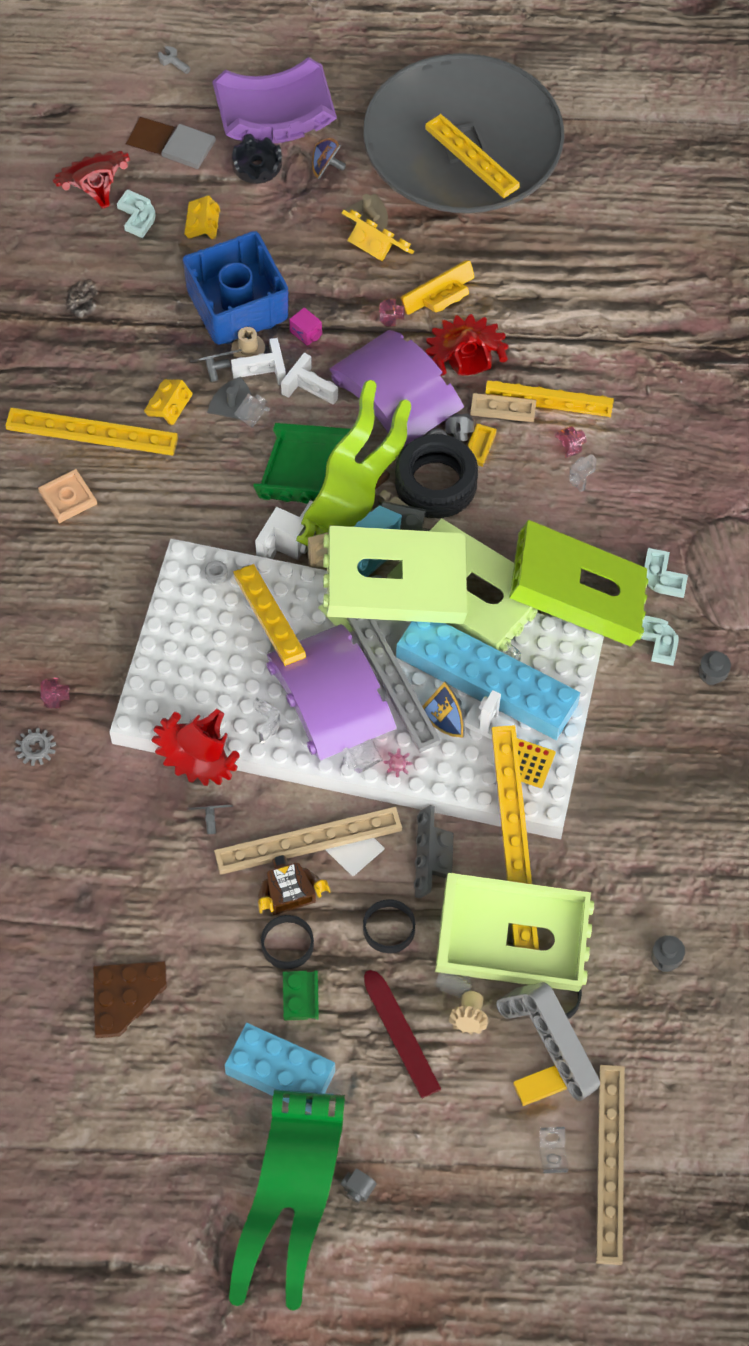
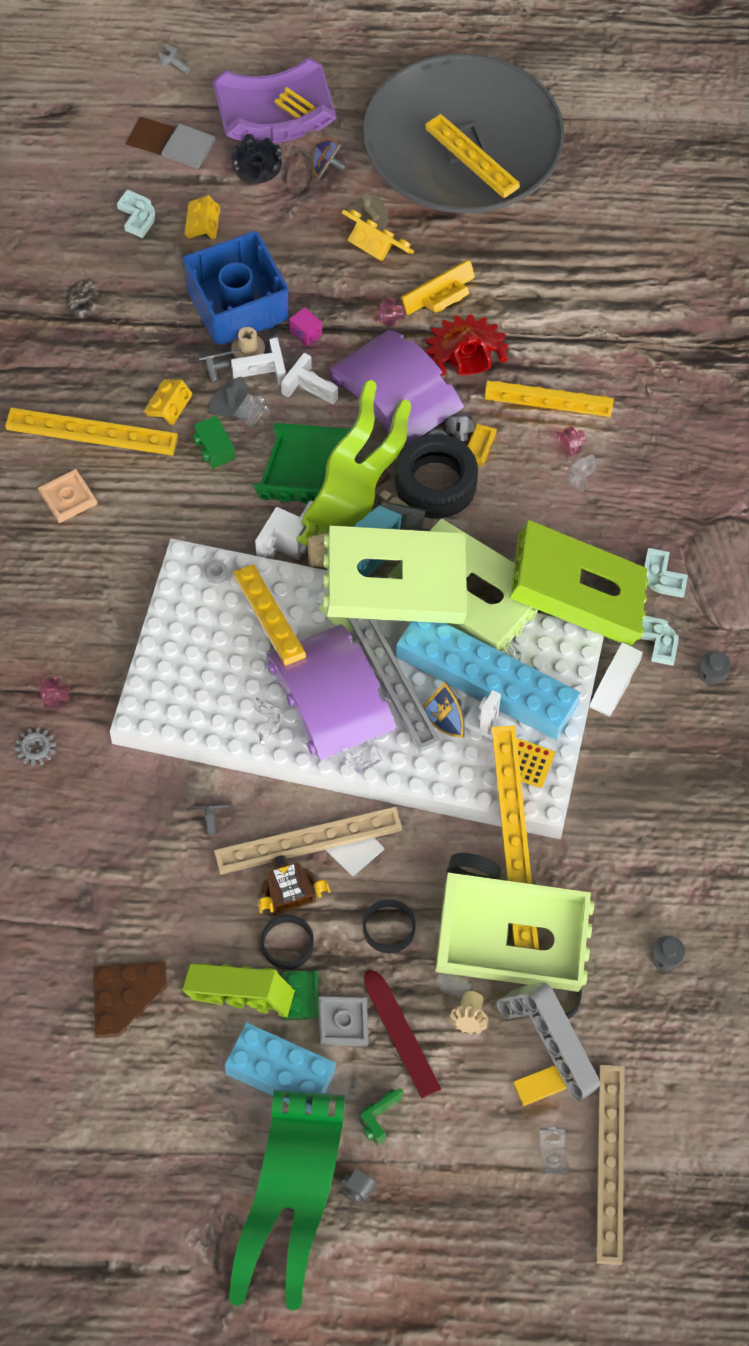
(93, 174): red piece -> none
(196, 748): red piece -> none
(214, 442): none -> green brick
(239, 987): none -> lime wedge
(285, 97): none -> yellow tile
(342, 1021): none -> light grey tile
(372, 1129): none -> green bracket
(391, 762): clear pink gear -> none
(433, 852): dark grey bracket -> none
(473, 861): none -> black tyre
(503, 407): tan plate -> none
(616, 679): none -> white slope

